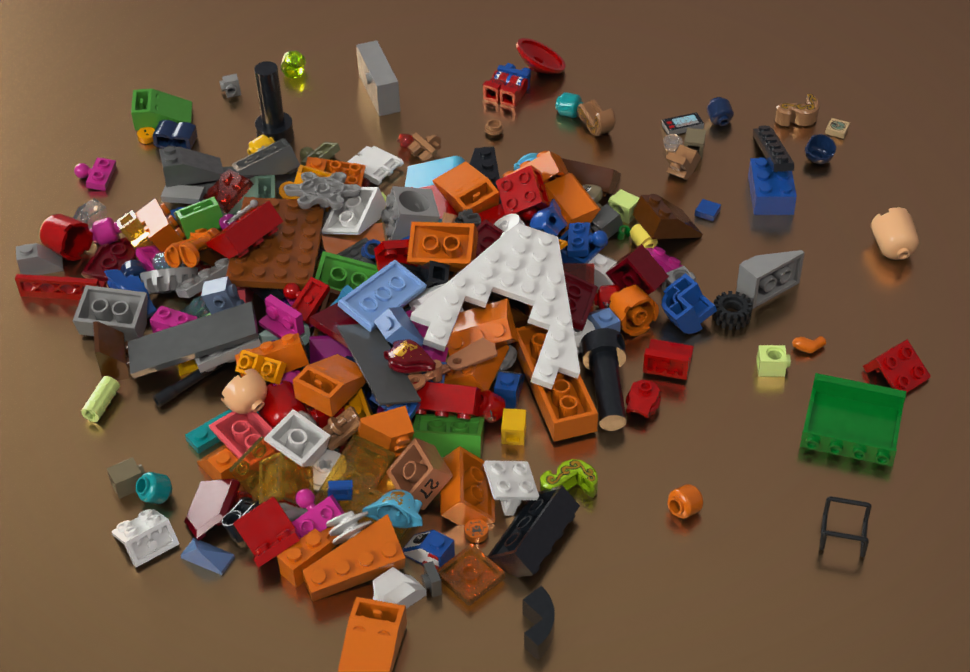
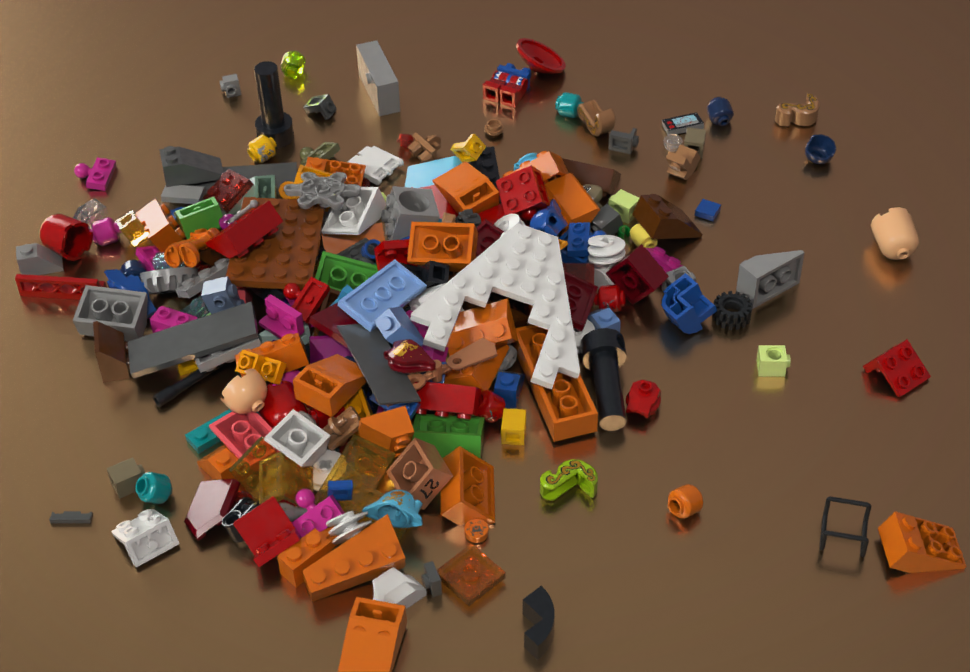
(71, 517): none -> dark grey piece
(100, 399): yellowish green axle -> none
(109, 258): dark red tile -> none
(145, 135): light orange tile -> none
(152, 106): bright green slope -> none
(174, 134): dark blue brick -> none
(207, 556): medium blue slope -> none
(271, 160): dark grey slope -> none
(321, 104): none -> dark grey bracket
(430, 547): blue slope -> none
(469, 150): none -> yellow bracket
(510, 483): white bracket -> none
(534, 532): black slope -> none
(606, 249): none -> white piece
(622, 141): none -> dark grey bracket
(634, 309): orange brick -> none
(667, 359): red bracket -> none
(771, 191): blue brick -> none
(773, 149): black plate -> none
(807, 345): orange arm -> none
(837, 128): tile -> none
(853, 419): green panel -> none
(919, 545): none -> orange slope

